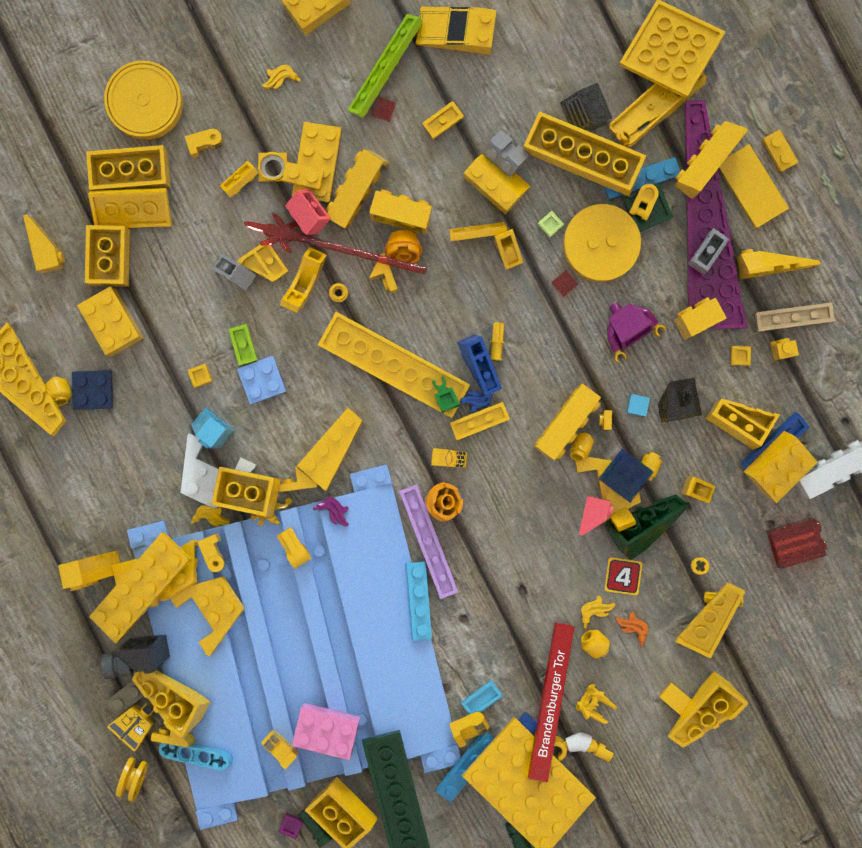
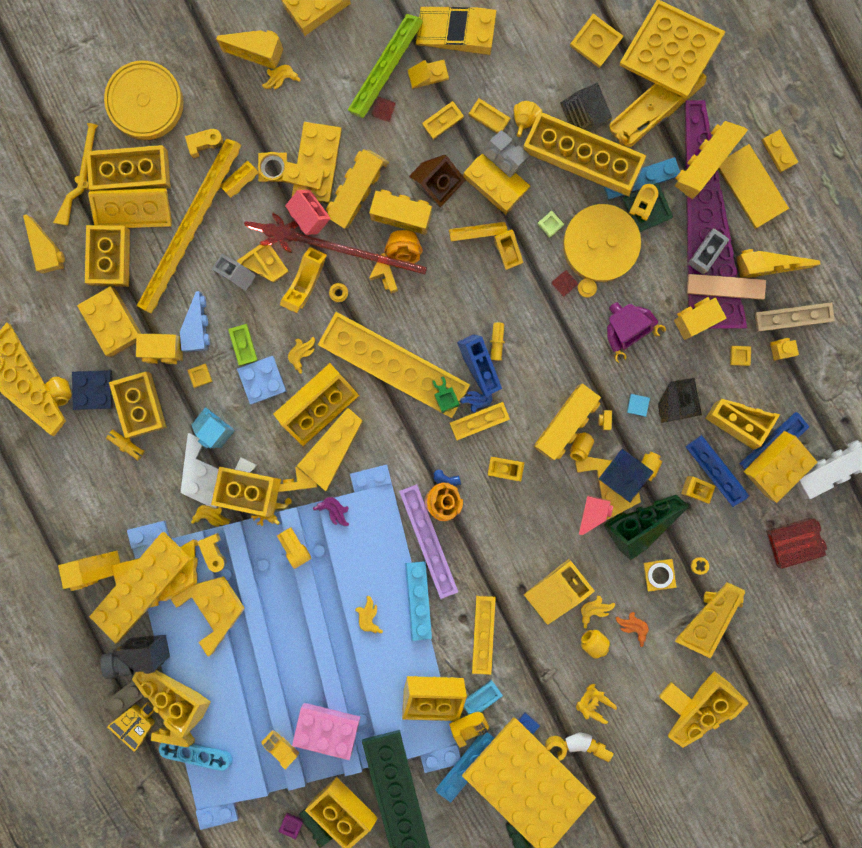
(64, 212): none -> yellow piece
(125, 444): none -> yellow pin
(131, 779): yellow wheel -> none
(137, 405): none -> yellow brick
(159, 347): none -> yellow brick
(188, 226): none -> yellow plate
(193, 331): none -> light blue slope
(254, 46): none -> yellow slope
(299, 351): none -> yellow piece
(316, 404): none -> yellow slope
(366, 616): none -> yellow piece
(426, 74): none -> yellow slope
(433, 698): none -> yellow slope
(437, 179): none -> reddish brown slope
(439, 477): none -> blue arm
(449, 458): yellow leg -> none
(483, 635): none -> yellow plate
(489, 116): none -> yellow tile
(506, 469): none -> yellow slope
(525, 115): none -> yellow piece
(551, 702): red tile -> none
(559, 592): none -> yellow slope
(587, 288): none -> yellow plate
(596, 40): none -> yellow plate
(622, 519): yellow tile -> none
(623, 576): sticker -> none
(649, 568): none -> piece
(717, 471): none -> blue plate
(726, 286): none -> light nougat tile

